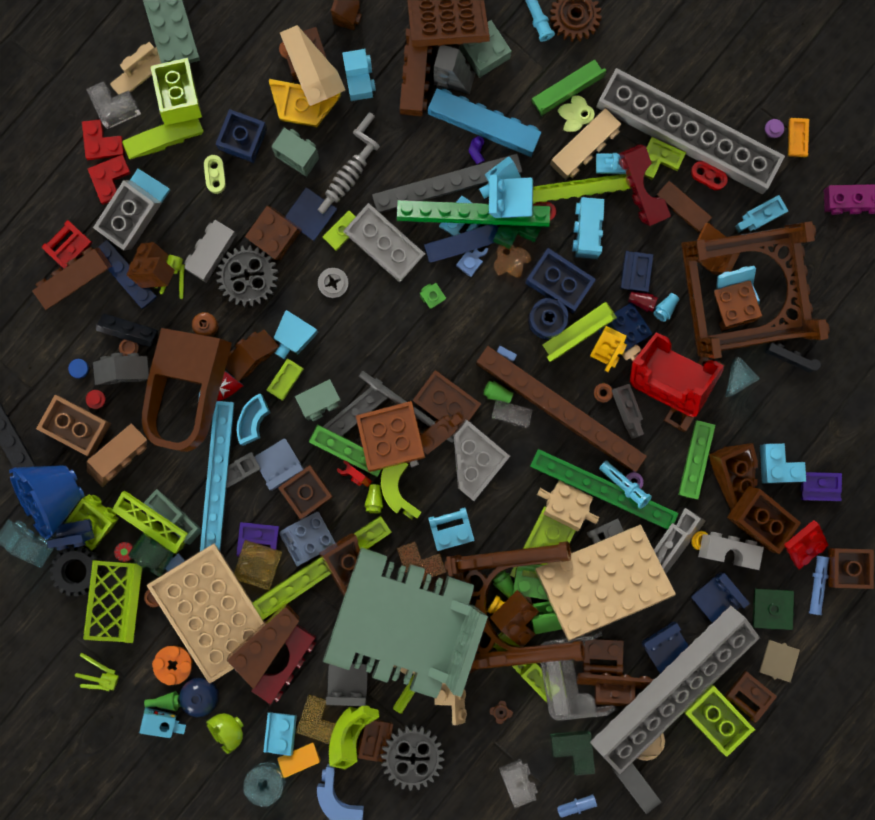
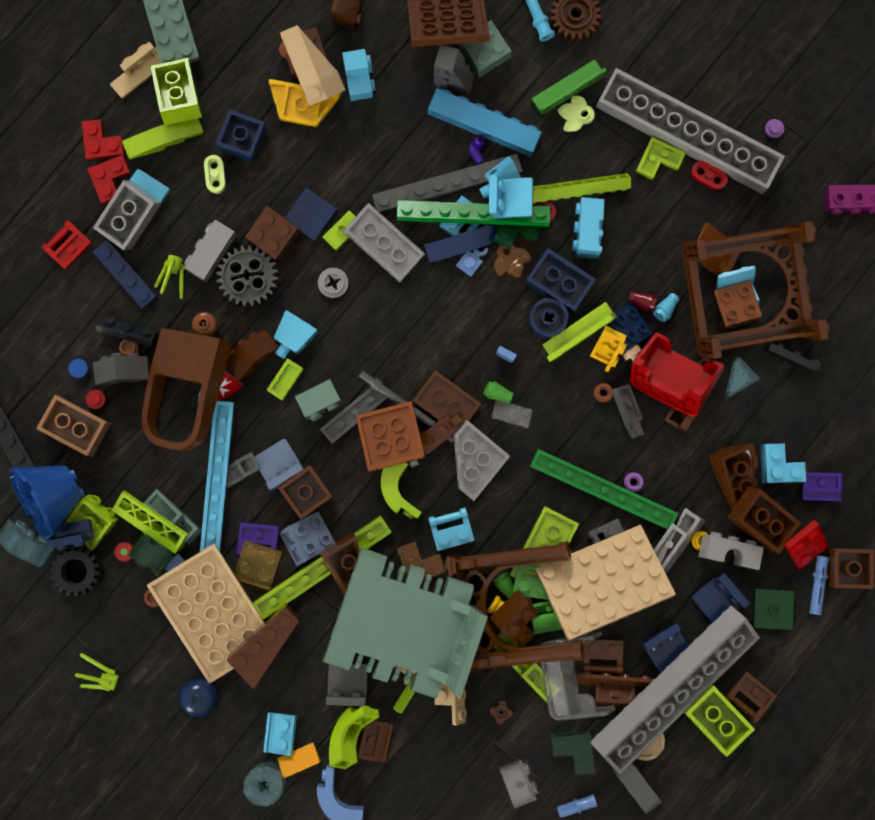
(72, 277): reddish brown brick -> none
(112, 109): clear brick -> none
(116, 455): medium nougat wedge -> none
(128, 606): lime fence -> none
(150, 267): reddish brown brick -> none
(154, 718): medium azure torso -> none
(168, 701): bright green cone -> none
(172, 676): orange plate -> none
(226, 731): lime cylinder -> none
(250, 419): medium azure brick -> none
(270, 685): dark red arch -> none
(295, 151): sand green brick -> none
(311, 722): clear yellow plate -> none
(340, 447): bright green plate -> none
(349, 173): light grey piece -> none
(357, 478): red plate -> none
(374, 499): lime cone -> none
(410, 775): dark grey gear -> none
(414, 78): reddish brown wedge -> none
(432, 295): bright green bracket -> none
(561, 409): reddish brown brick -> none
(568, 505): tan plate -> none
(585, 144): tan brick -> none
(608, 164): medium azure hips -> none
(632, 490): medium azure pin -> none
(635, 163): dark red arch -> none
(636, 271): dark blue plate -> none
(684, 206): reddish brown tile -> none
(696, 459): bright green plate -> none
(762, 214): medium azure hinge -> none
(779, 661): dark tan piece -> none
(798, 137): light orange plate -> none

